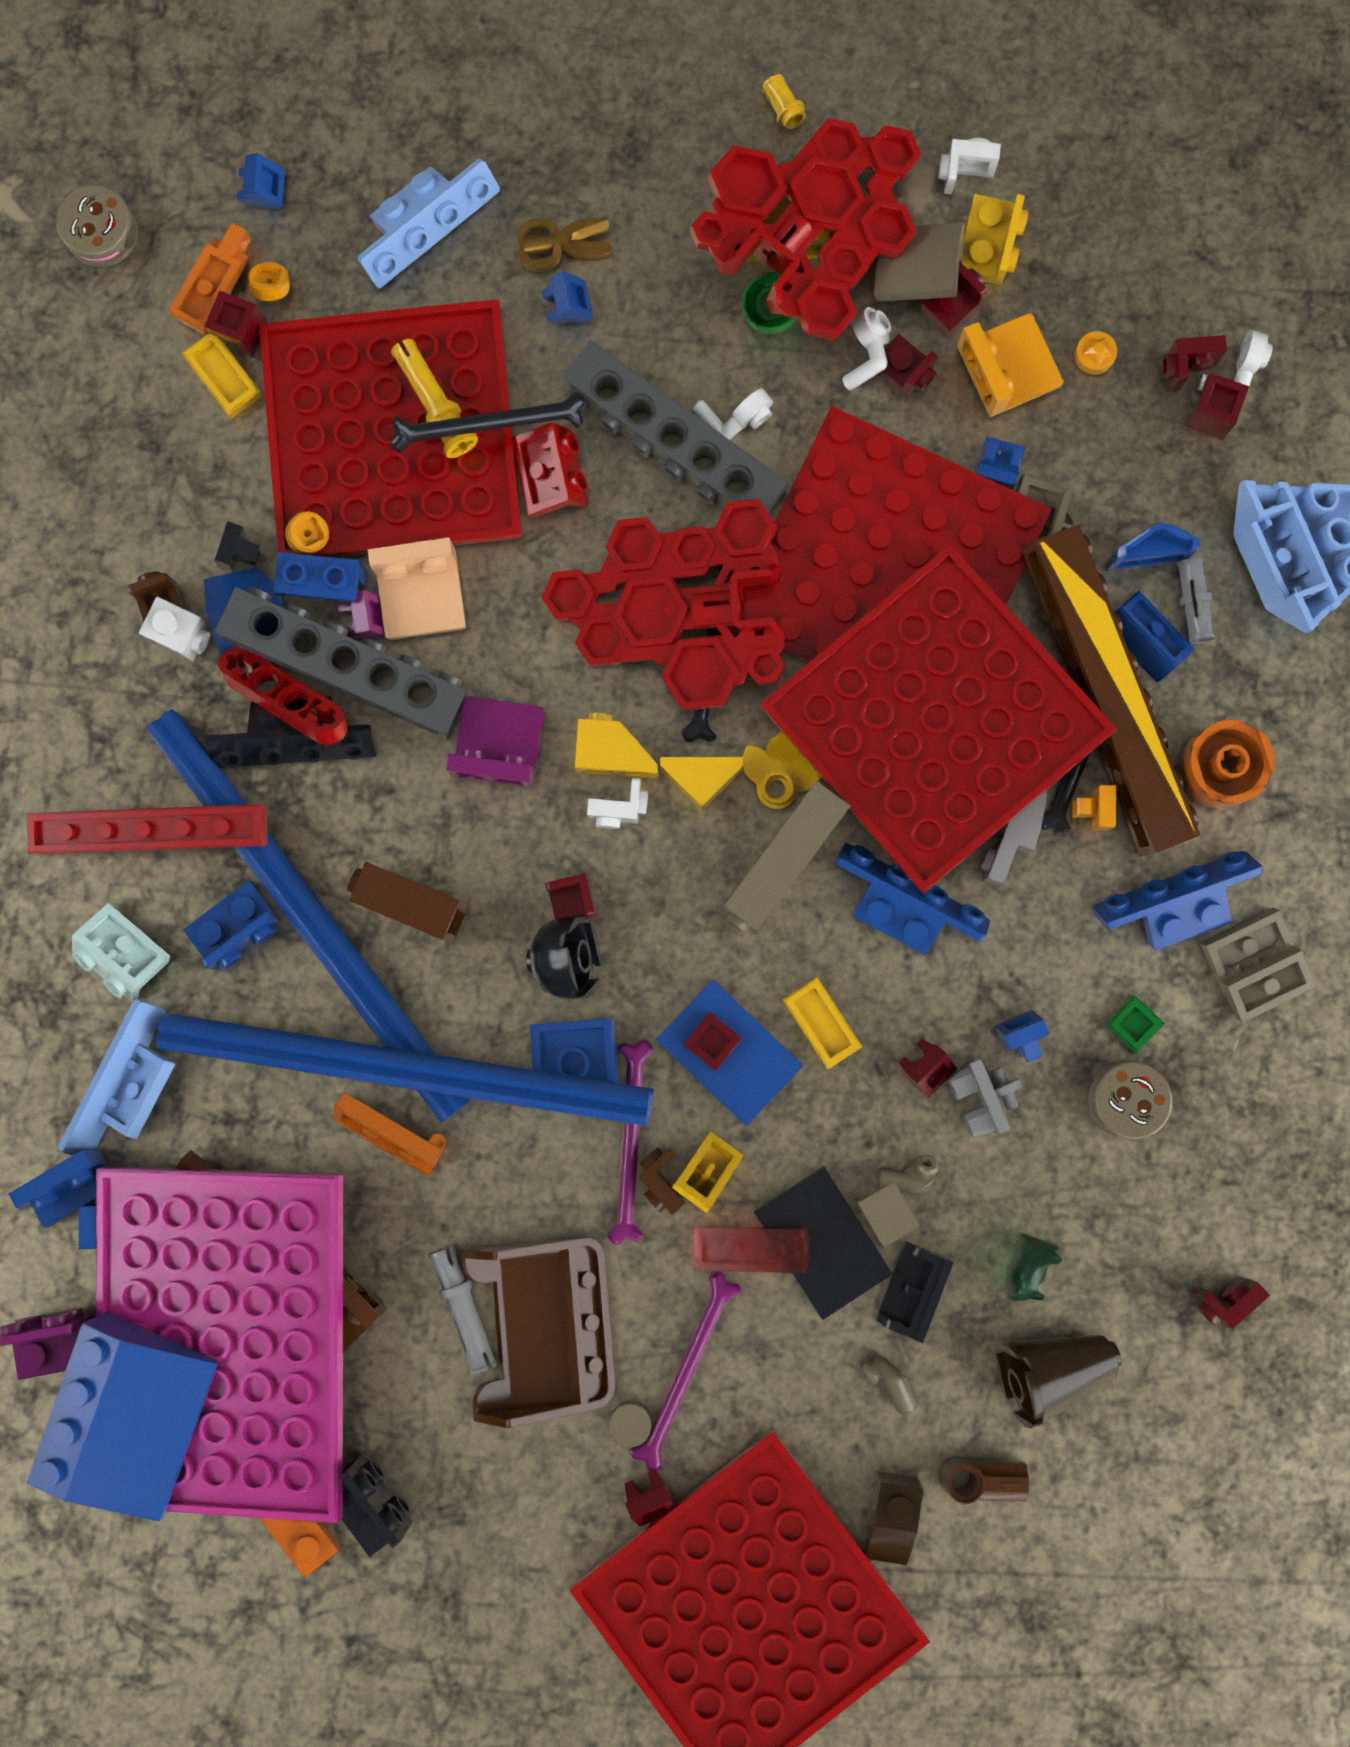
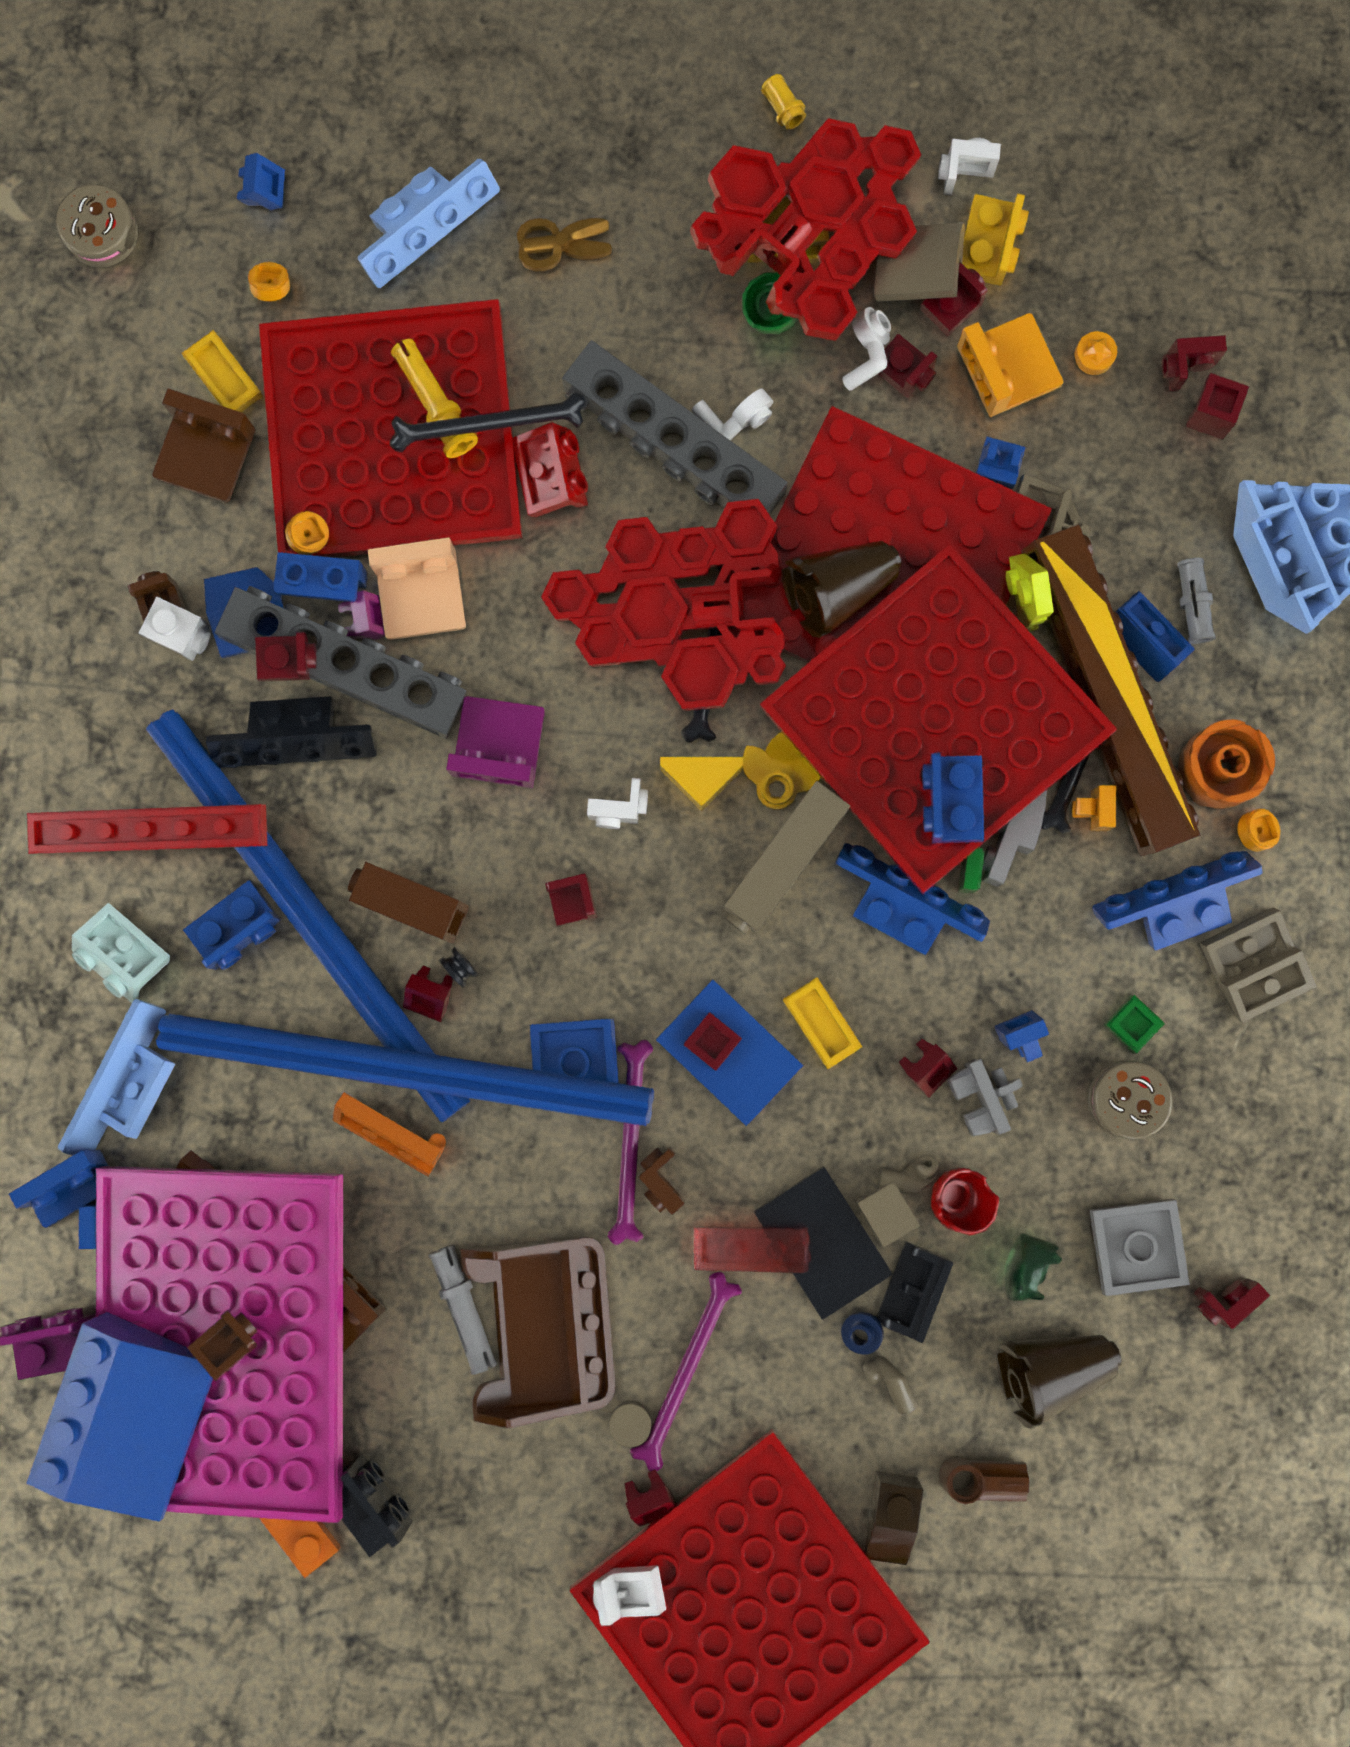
(203, 446): none -> reddish brown bracket
(214, 270): orange hinge -> none
(224, 1344): none -> reddish brown bracket
(236, 322): dark red panel -> none
(236, 549): black tile -> none
(284, 657): none -> dark red bracket
(286, 691): red beam -> none
(427, 996): none -> dark red tile
(458, 967): none -> black bush
(564, 958): black cylinder -> none
(570, 299): blue tile -> none
(610, 749): yellow slope -> none
(629, 1593): none -> white bracket
(707, 1171): yellow slope -> none
(838, 582): none -> dark brown cone
(867, 1323): none -> dark blue plate
(956, 798): none -> blue bracket
(964, 1201): none -> red hair
(971, 872): none -> green tile
(1031, 590): none -> neon yellow wing
(1139, 1247): none -> light grey plate
(1154, 546): blue slope -> none
(1253, 353): white plate -> none
(1258, 830): none -> light orange tile

